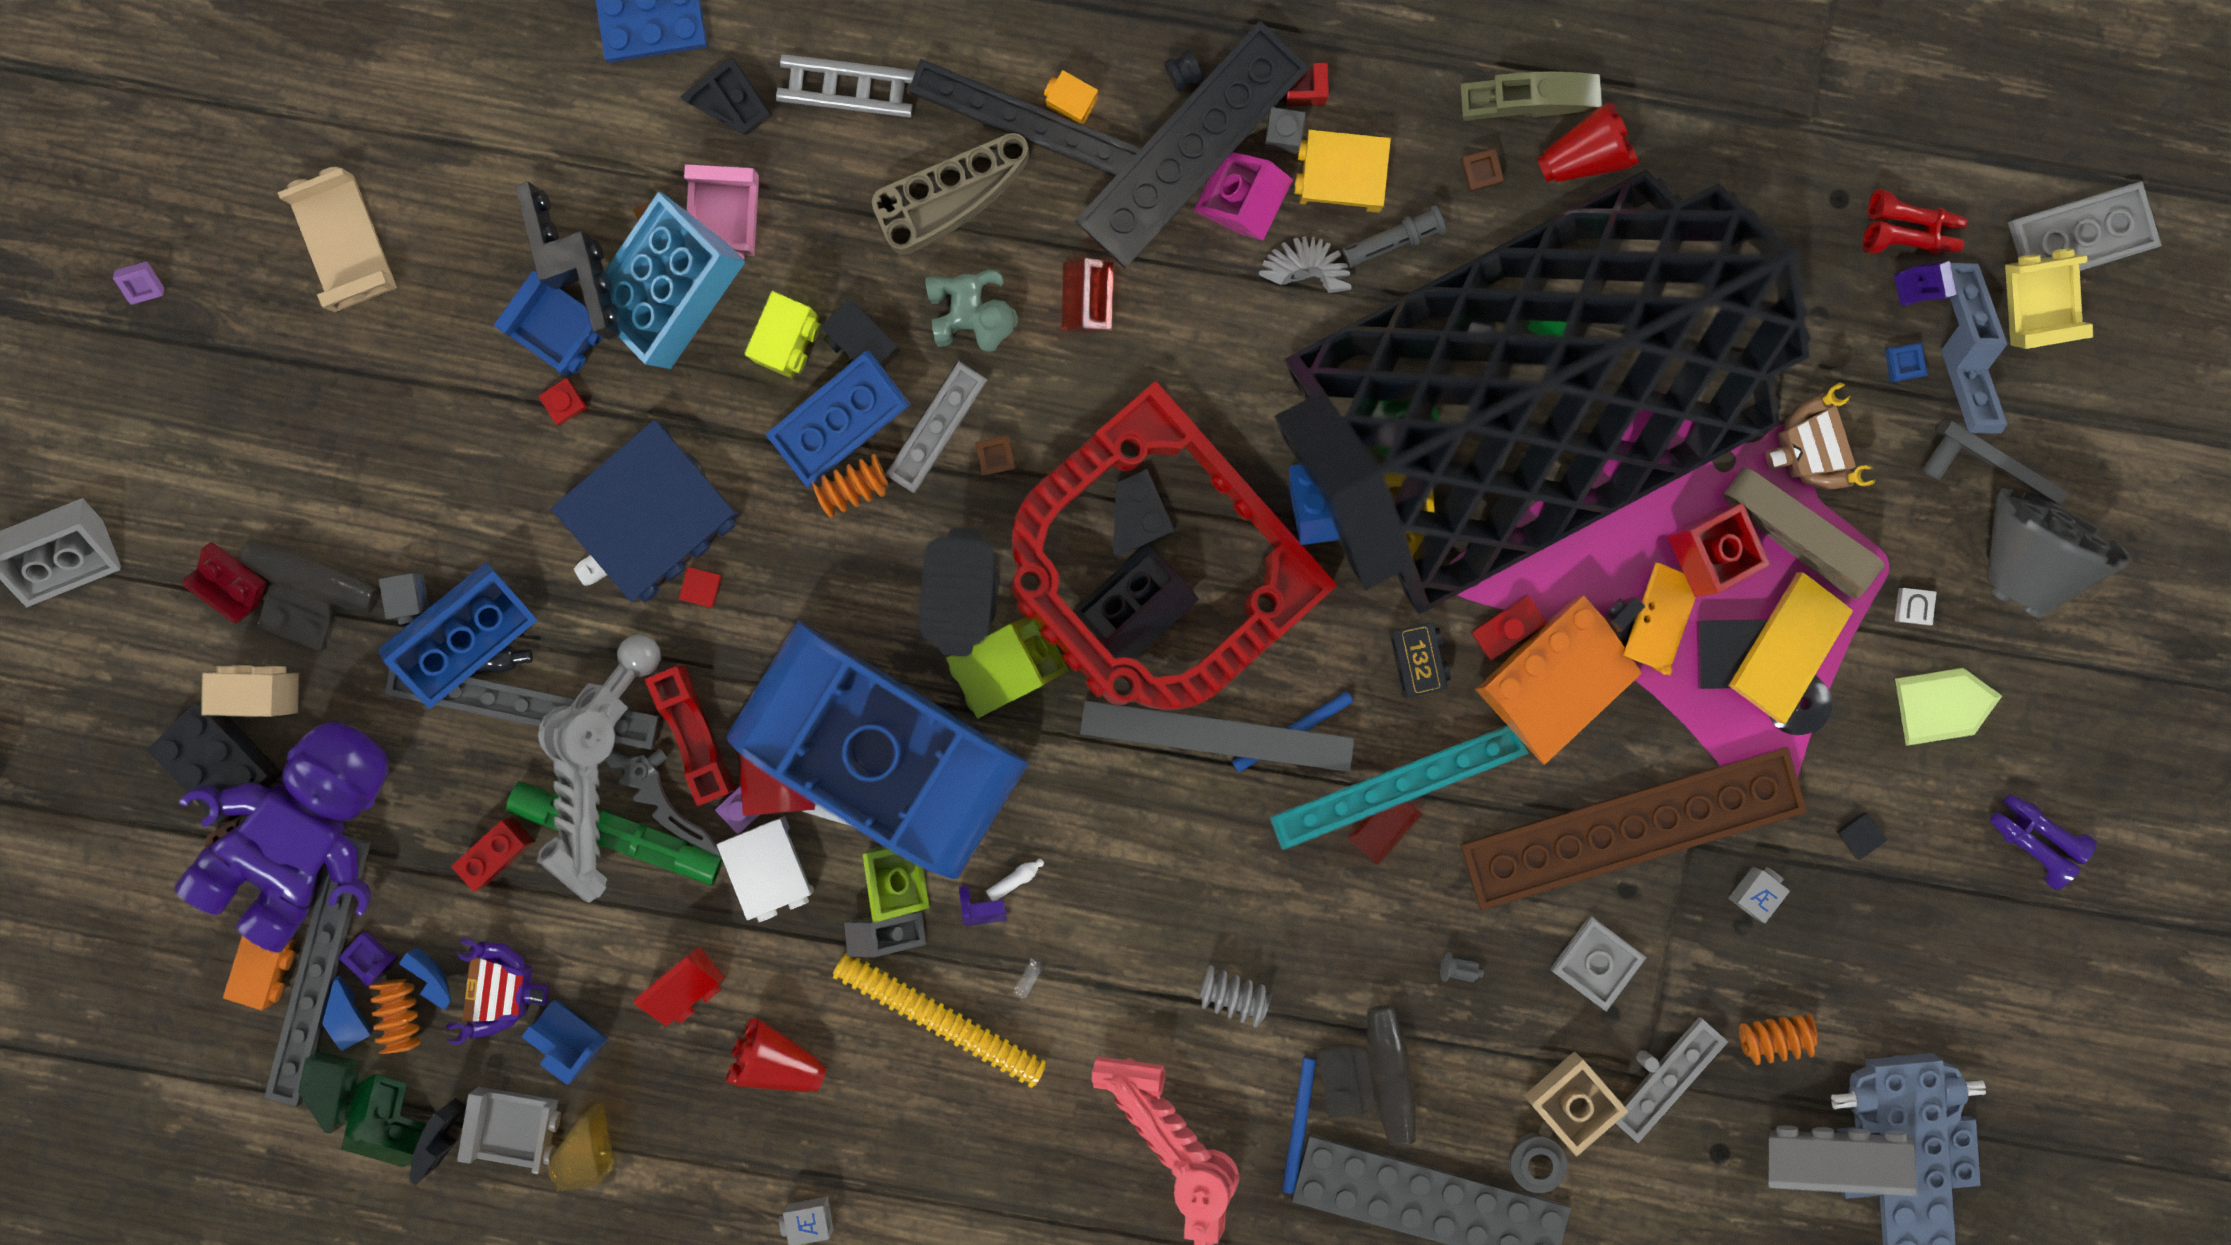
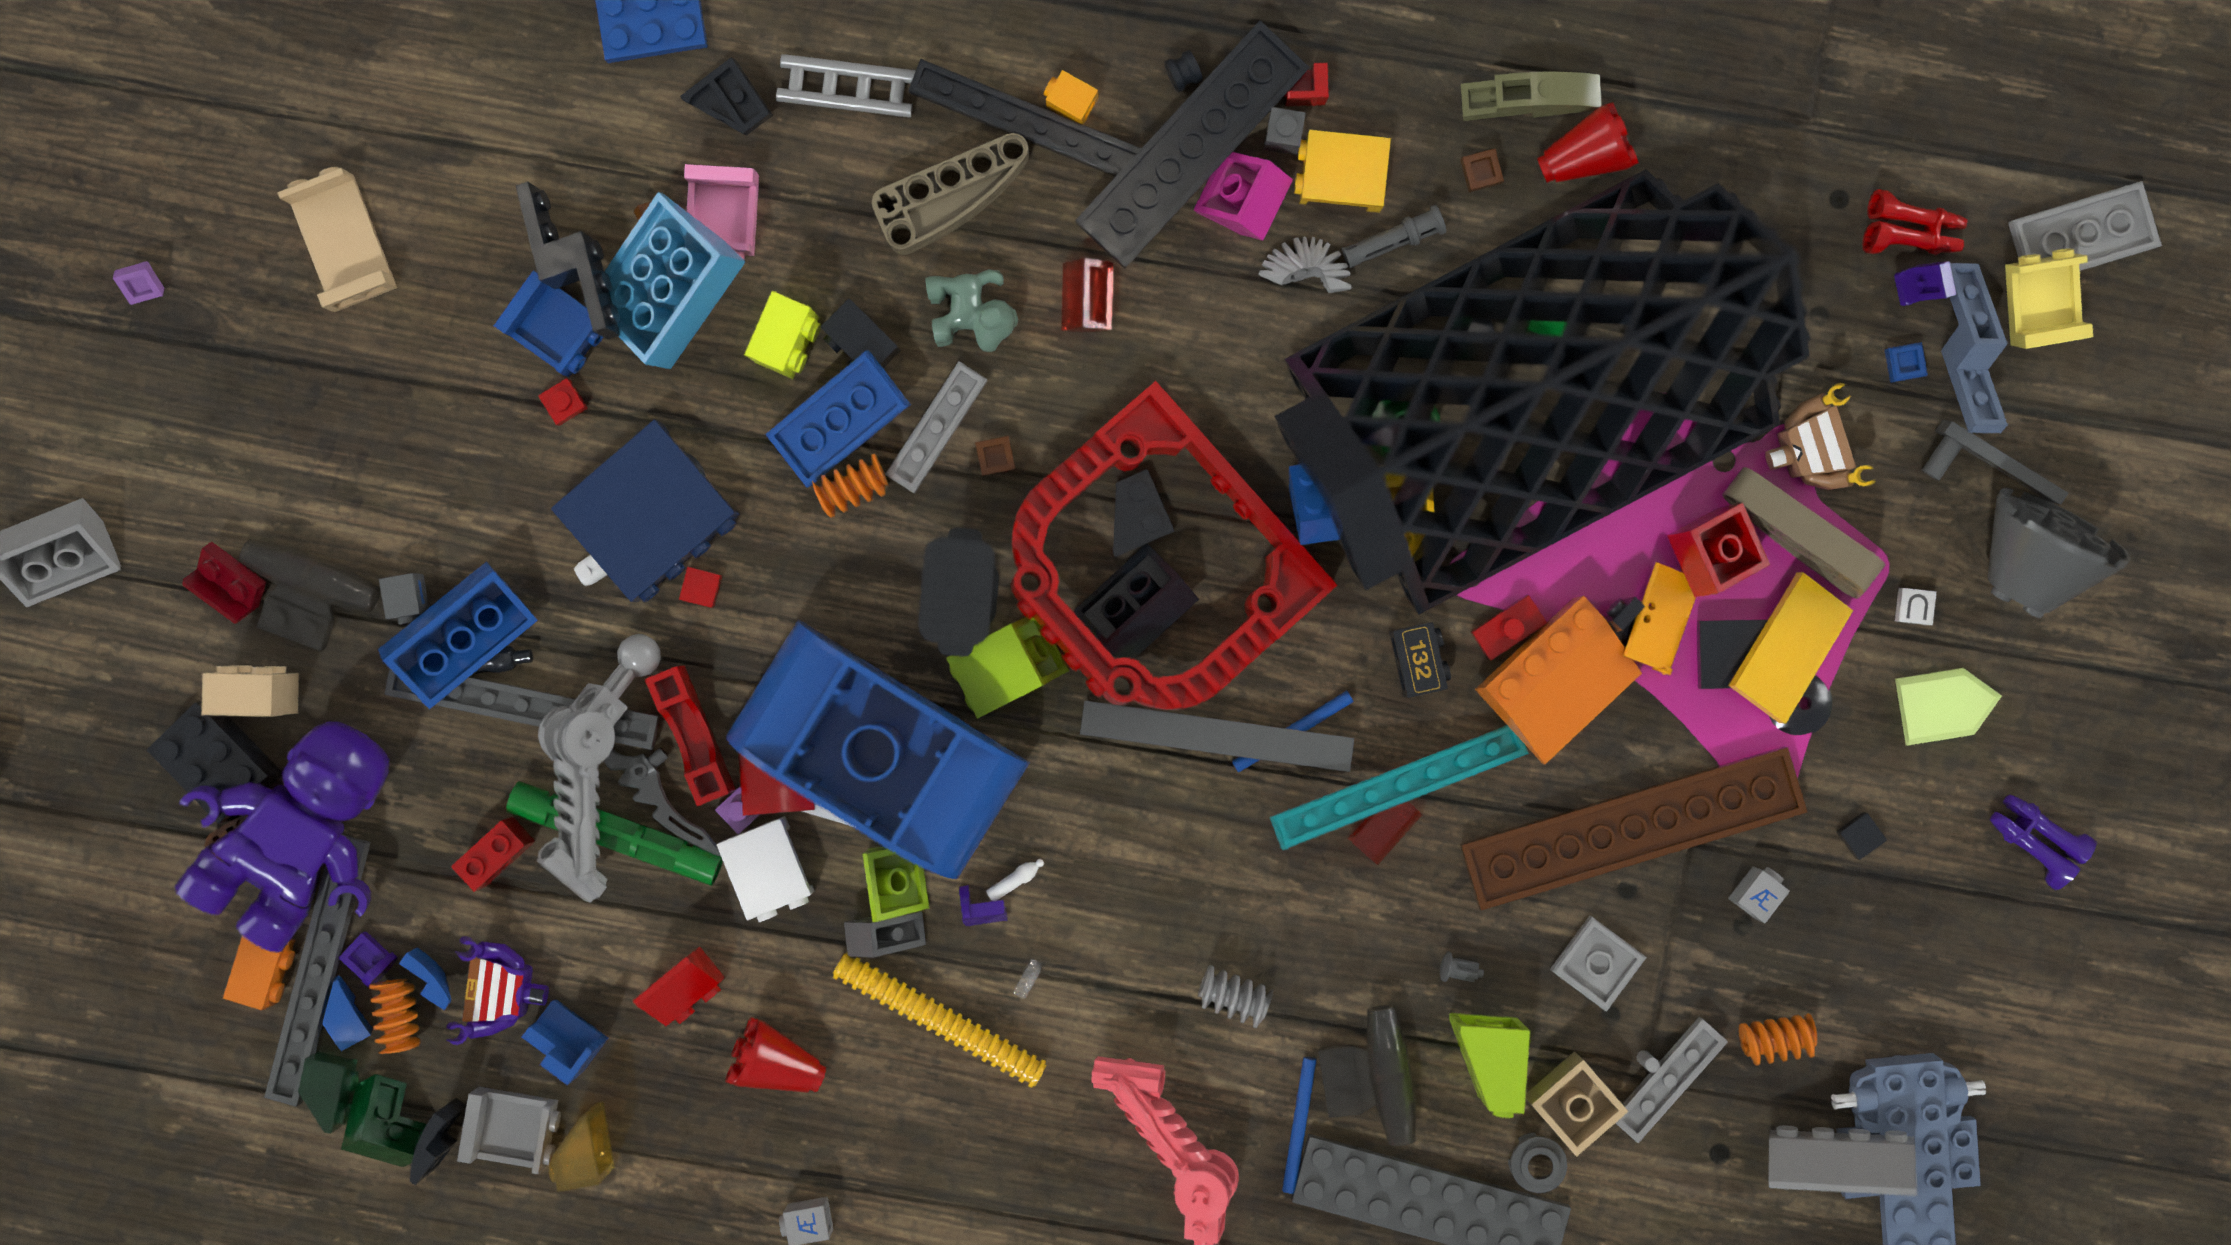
(1496, 1059): none -> lime slope

